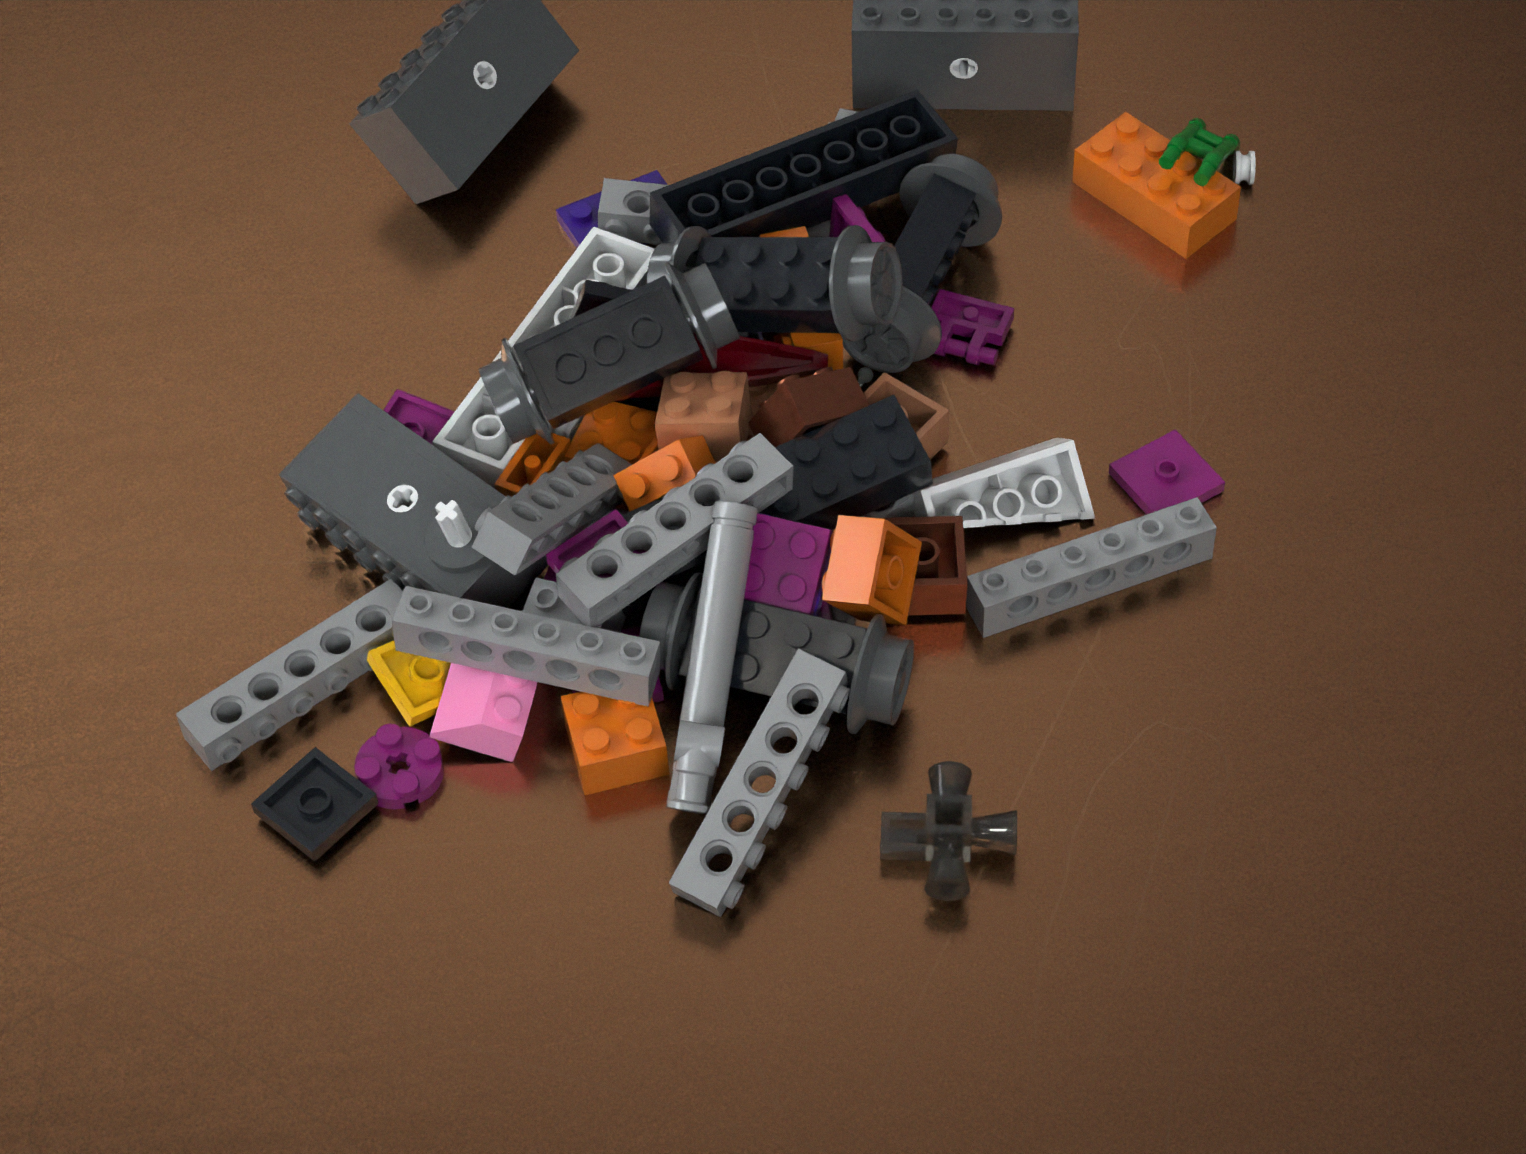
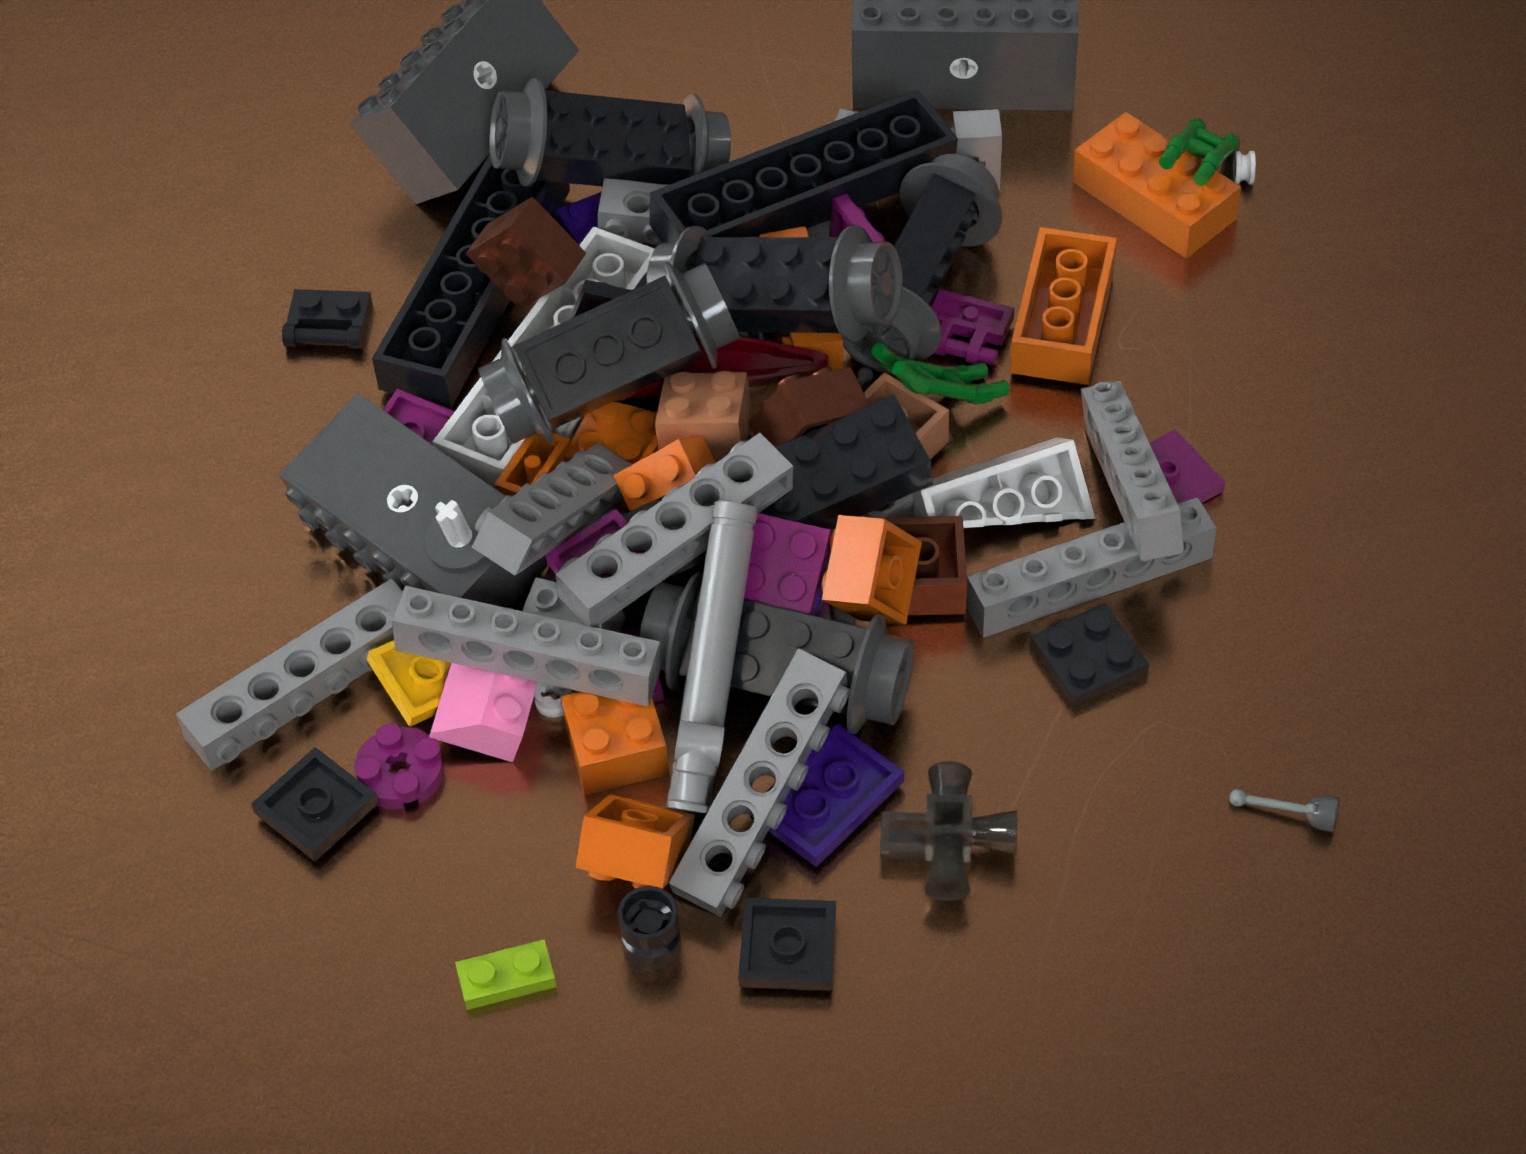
(327, 318): none -> black plate
(452, 301): none -> black brick
(505, 974): none -> lime plate
(526, 253): none -> copper brick
(546, 704): none -> white bush
(602, 137): none -> black brick
(633, 841): none -> orange brick
(649, 928): none -> black wheel
(787, 944): none -> black plate
(838, 793): none -> dark purple plate
(941, 380): none -> green piece
(980, 138): none -> light grey brick
(1063, 306): none -> orange brick
(1089, 655): none -> black plate
(1132, 471): none -> light grey brick
(1319, 811): none -> hinge

